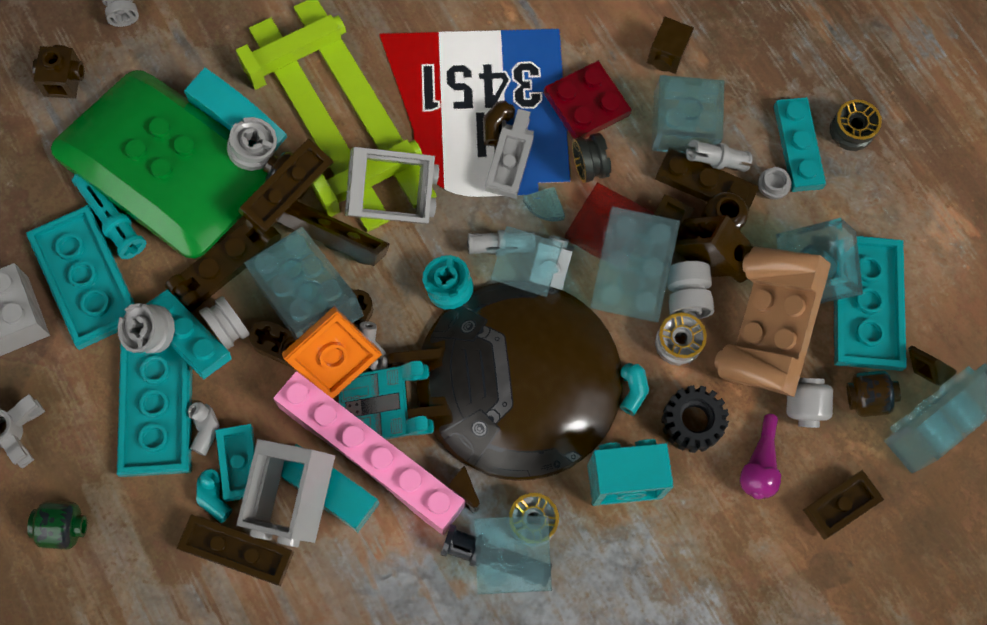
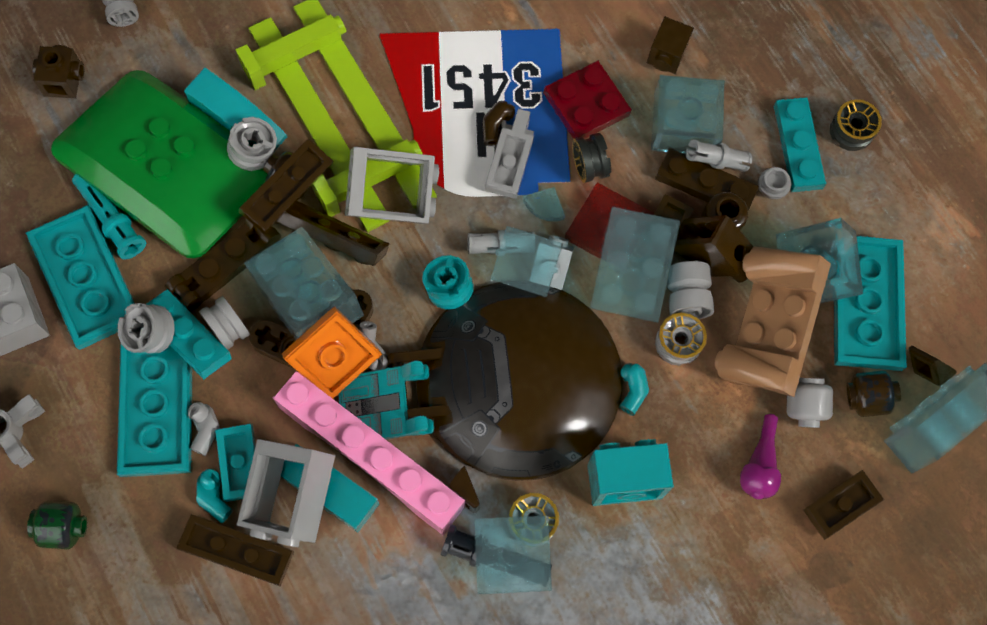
(705, 401): black tyre -> none

